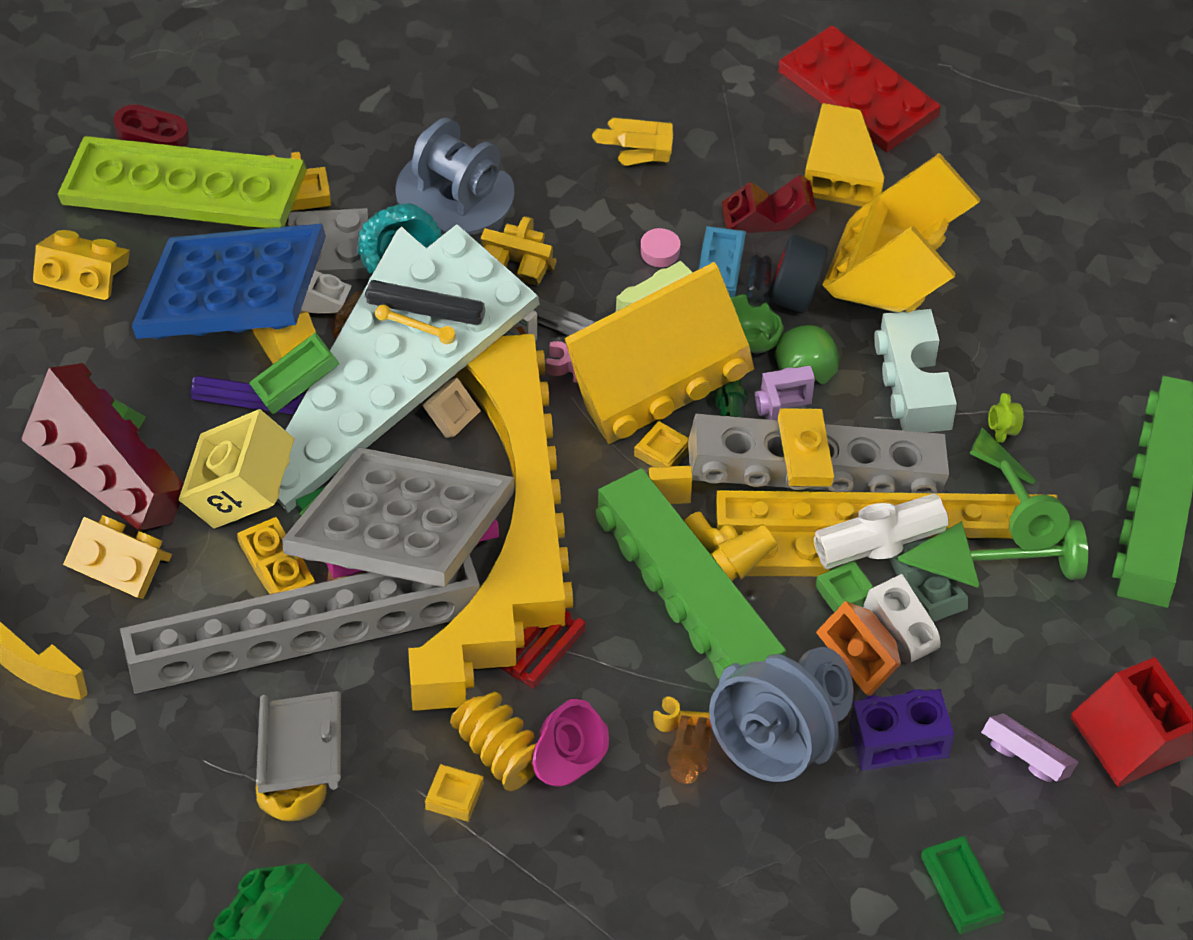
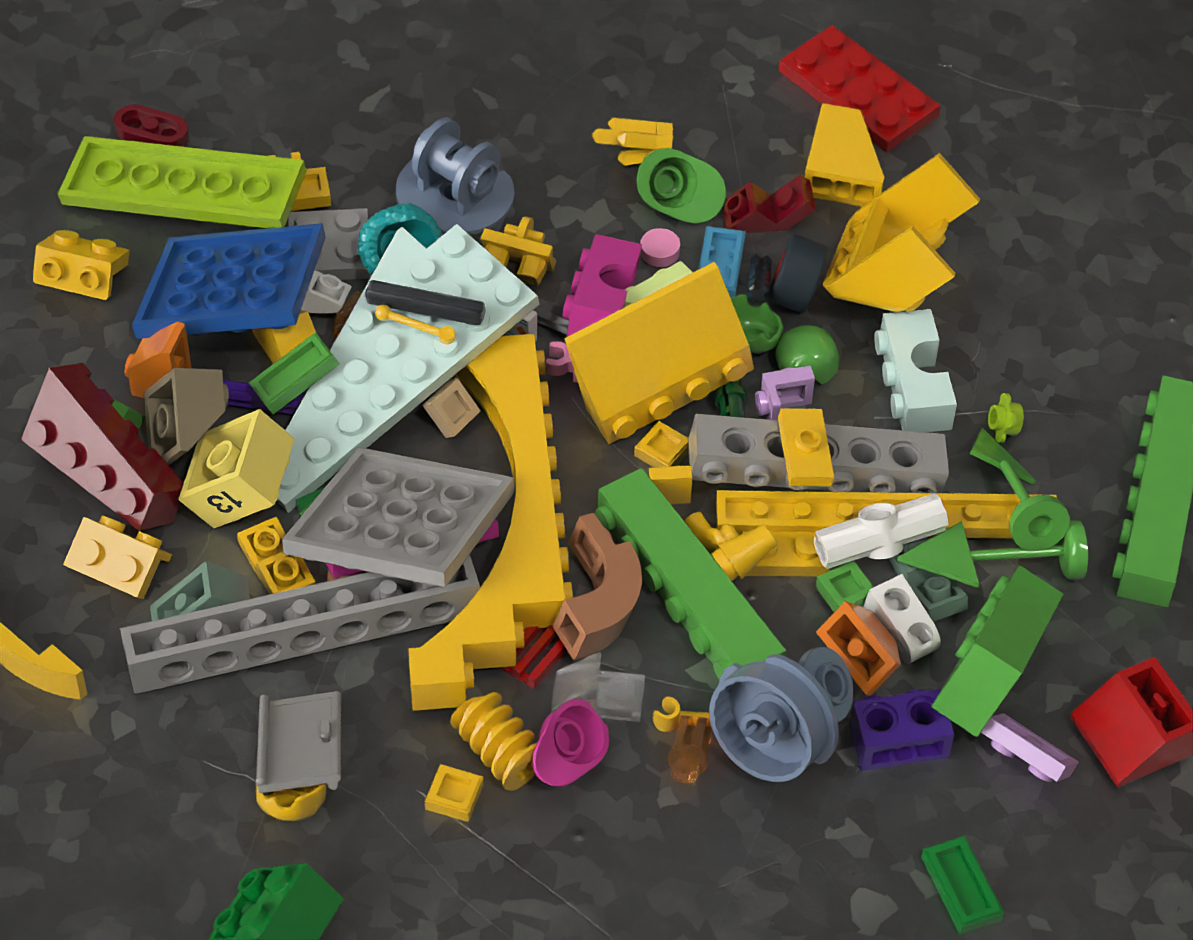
(157, 357): none -> orange slope
(183, 409): none -> dark tan slope
(201, 589): none -> sand green slope
(597, 618): none -> nougat arch
(601, 281): none -> dark pink arch
(609, 693): none -> clear slope
(680, 185): none -> bright green piece
(997, 649): none -> bright green wedge

